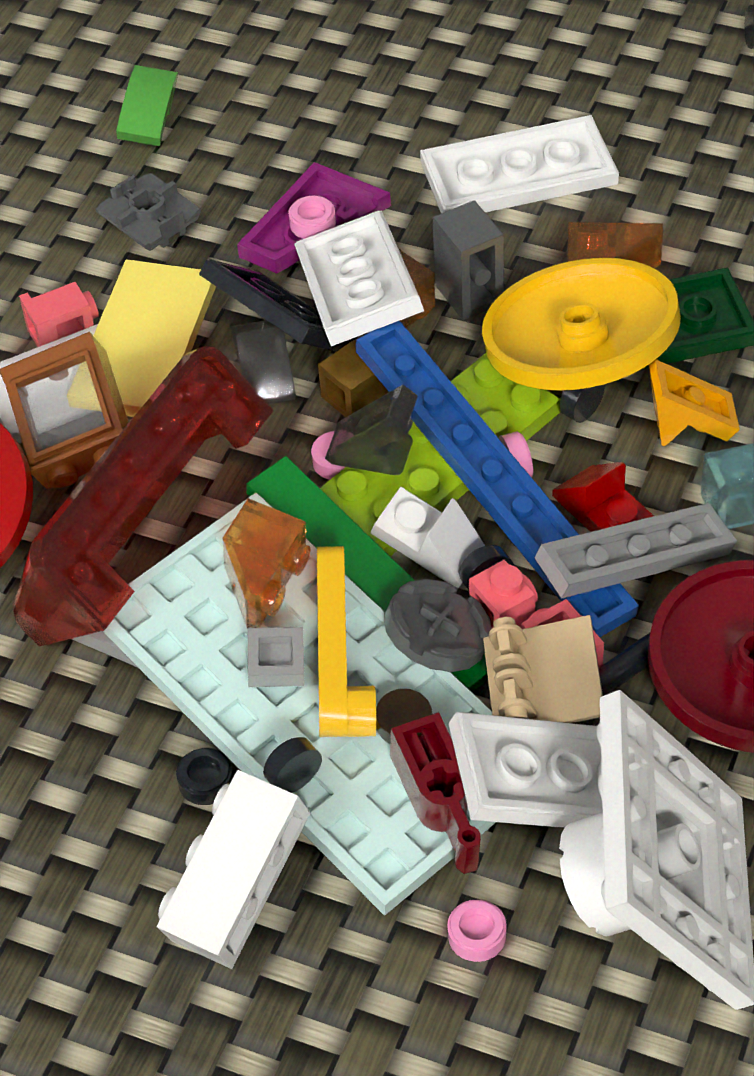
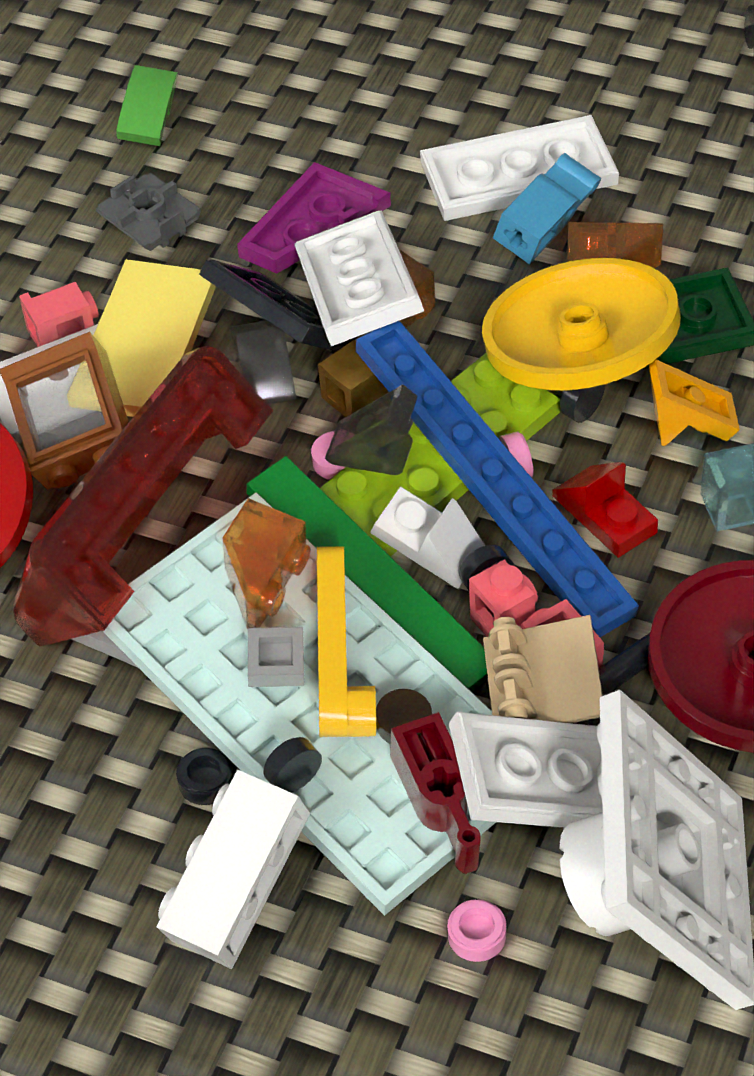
(311, 216): bright pink tile -> none
(437, 625): dark grey tile -> none
(468, 259): dark grey brick -> none
(545, 208): none -> dark azure piece
(634, 550): light grey plate -> none

